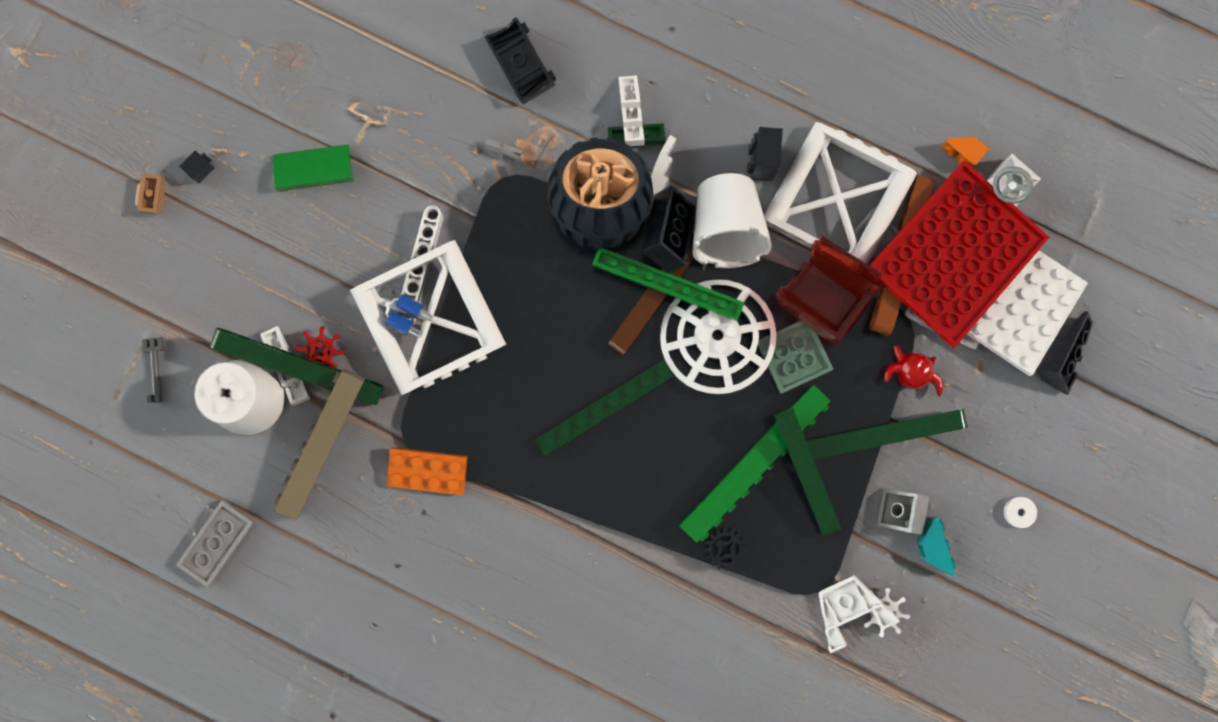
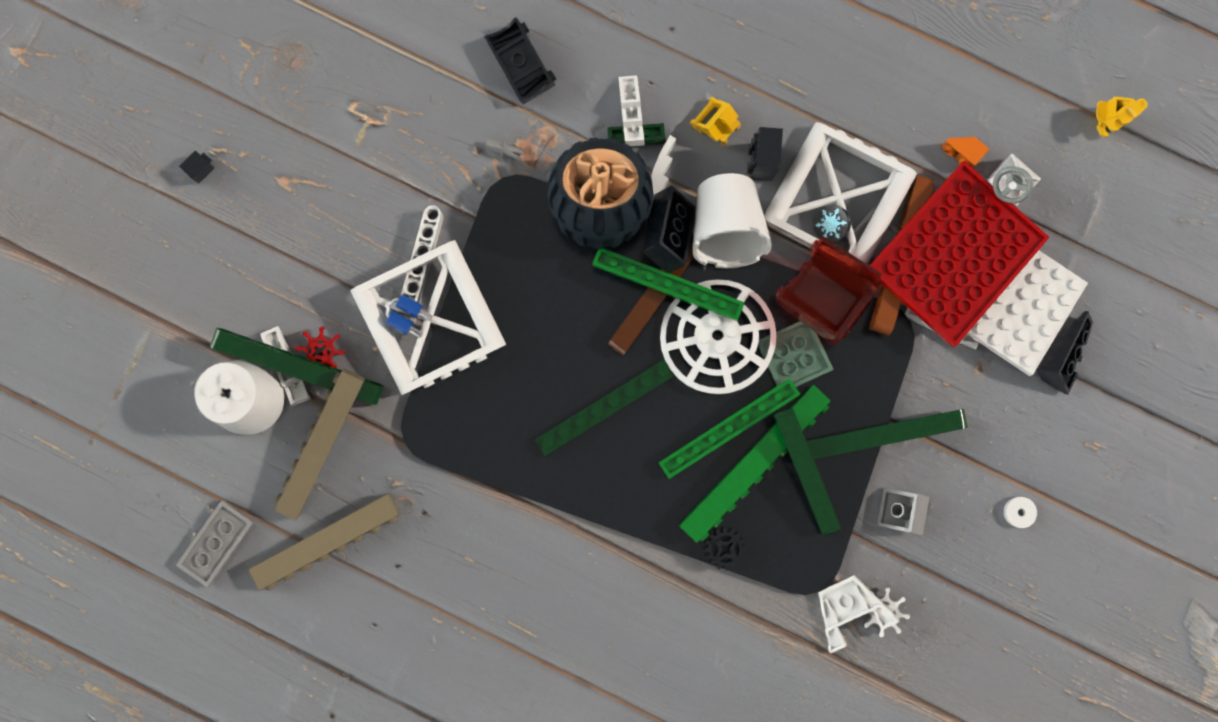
(150, 194): medium nougat slope -> none
(153, 349): dark grey hinge -> none
(312, 168): green slope -> none
(324, 542): none -> dark tan brick
(427, 471): orange plate -> none
(721, 124): none -> yellow piece
(729, 428): none -> green plate
(832, 223): none -> black tile
(914, 371): red piece -> none
(935, 547): teal slope -> none
(1117, 113): none -> yellow piece

